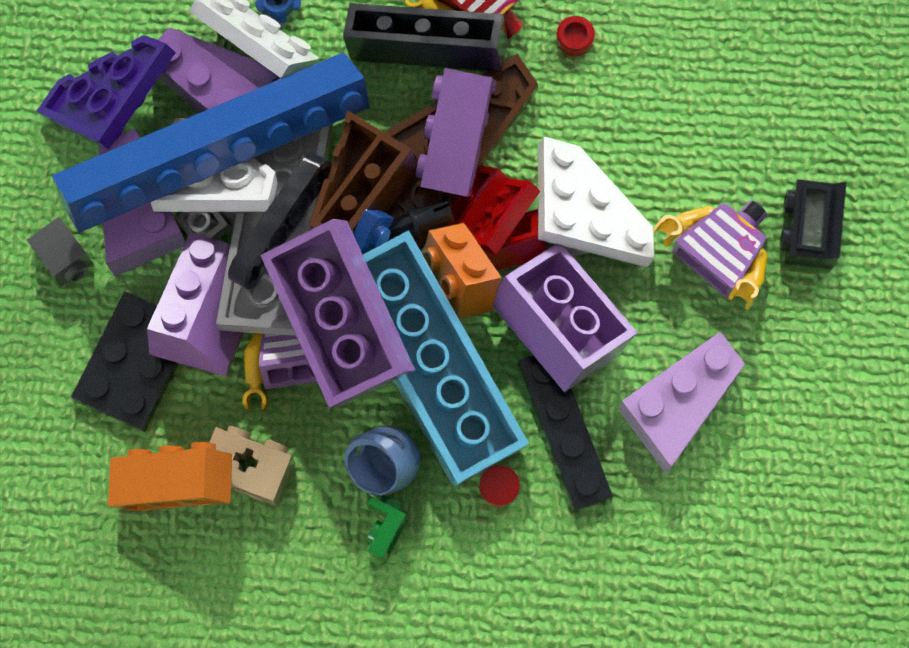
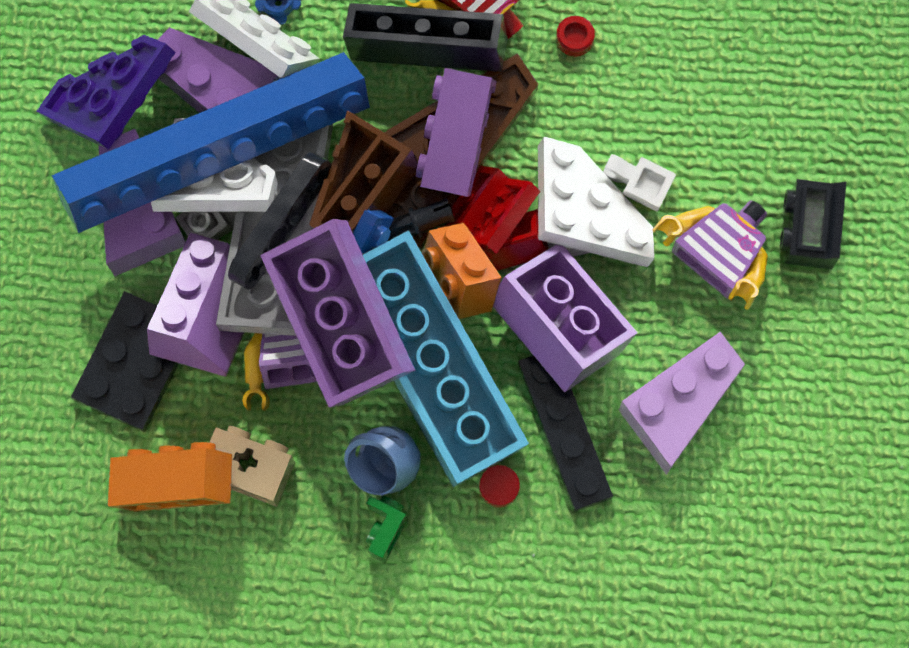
(60, 252): dark grey brick -> none
(645, 182): none -> white plate

